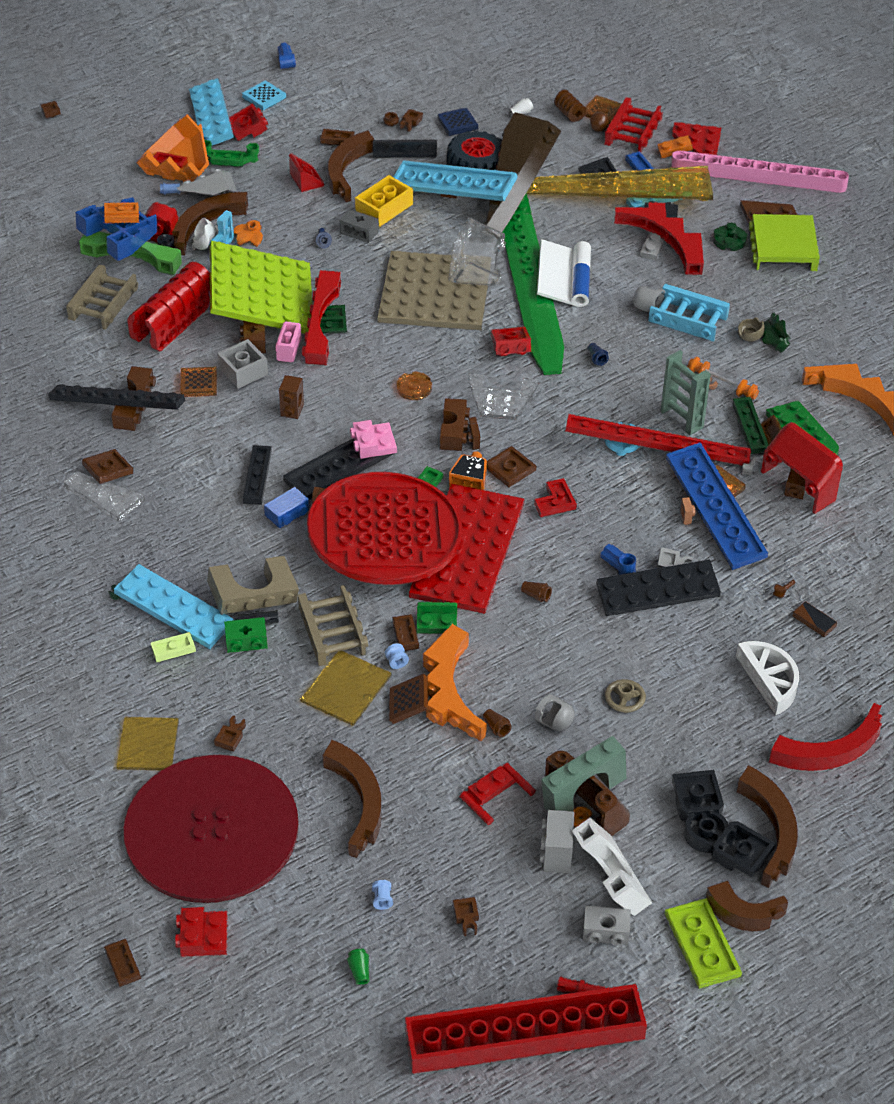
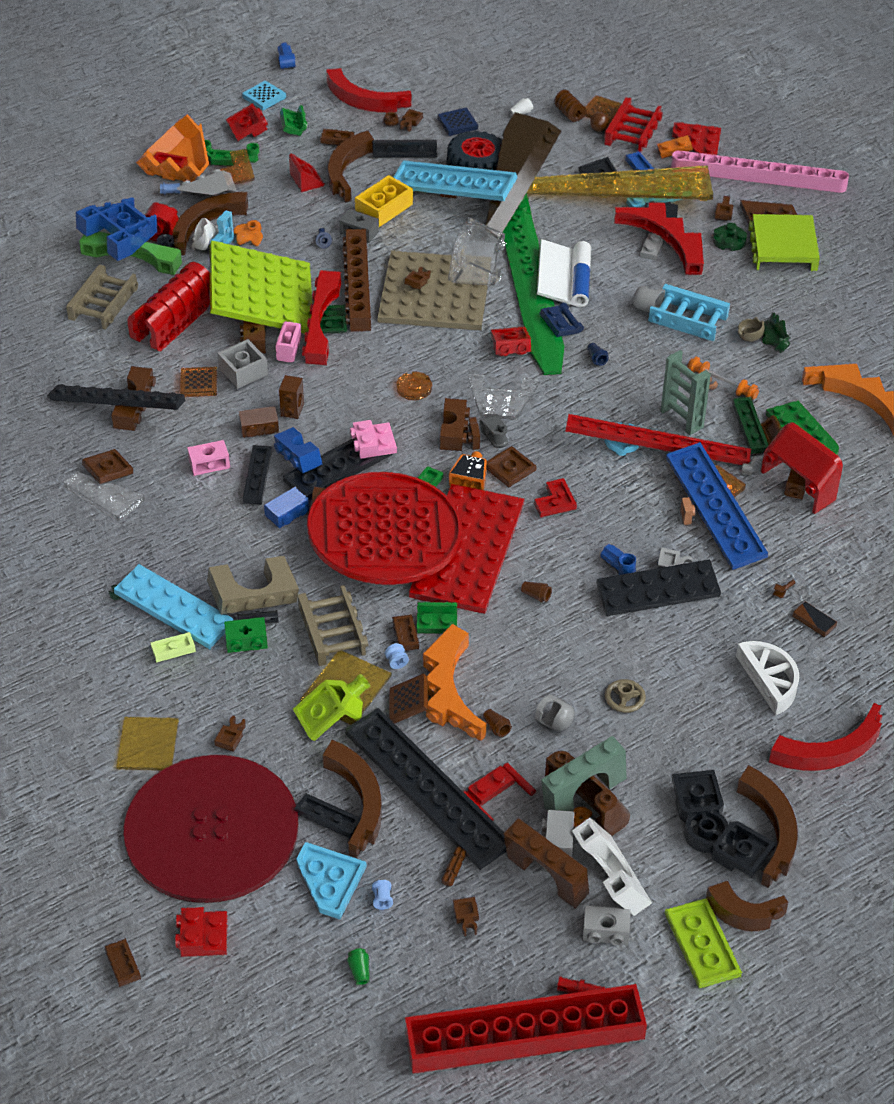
(50, 109): reddish brown plate -> none
(121, 212): orange plate -> none
(208, 457): none -> bright pink brick
(211, 111): medium azure plate -> none
(242, 168): none -> clear orange plate
(258, 421): none -> reddish brown brick
(292, 447): none -> blue arch
(293, 121): none -> green bracket
(327, 815): none -> black plate
(329, 703): none -> lime plate
(329, 877): none -> medium azure plate
(358, 280): none -> reddish brown brick
(363, 98): none -> red arch
(417, 279): none -> reddish brown plate
(428, 788): none -> black plate
(453, 867): none -> reddish brown axle
(494, 430): none -> dark grey piece
(527, 845): none -> reddish brown arch
(557, 323): none -> dark blue plate
(724, 210): none -> reddish brown plate

